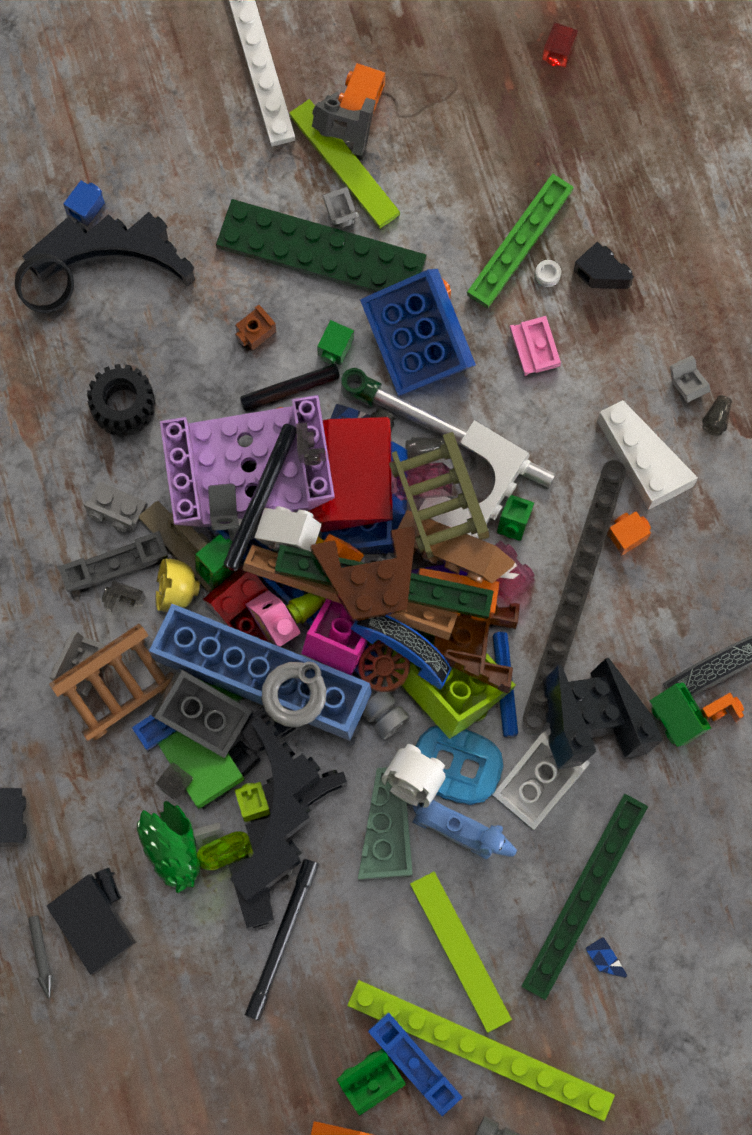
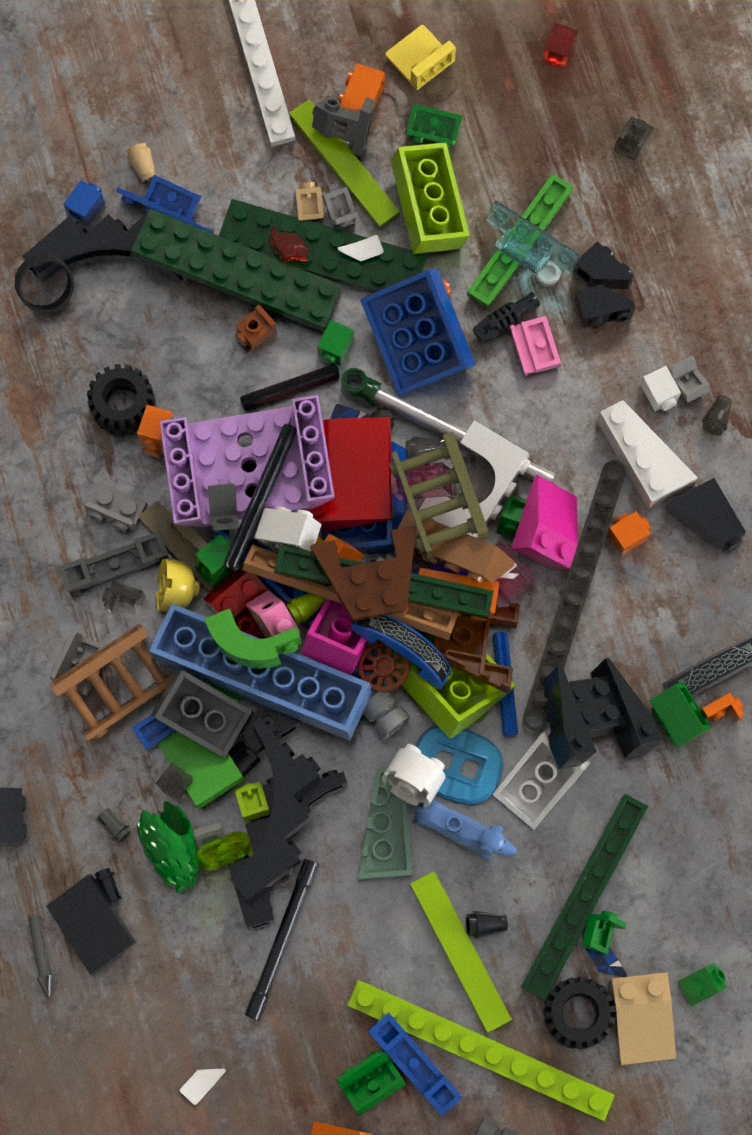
(113, 825): none -> dark grey pin
(142, 162): none -> tan cone
(150, 430): none -> orange brick
(168, 199): none -> blue bracket
(200, 1084): none -> white sticker
(236, 270): none -> dark green plate
(248, 650): none -> bright green arch
(289, 245): none -> clear red piece
(305, 441): clear smoke bracket -> none
(309, 201): none -> tan bracket
(317, 694): light grey piece -> none
(363, 249): none -> white sticker
(421, 56): none -> light yellow bracket
(429, 198): none -> lime brick
(433, 125): none -> green bracket
(484, 924): none -> black cone
(502, 318): none -> black hinge
(528, 243): none -> clear light blue bracket
(548, 526): none -> dark pink slope
(596, 995): none -> black tyre
(600, 931): none -> green bracket
(602, 305): none -> black slope
(633, 138): none -> clear smoke bracket
(643, 1018): none -> tan slope
(660, 389): none -> white brick
(703, 984): none -> green bracket
(708, 515): none -> black slope

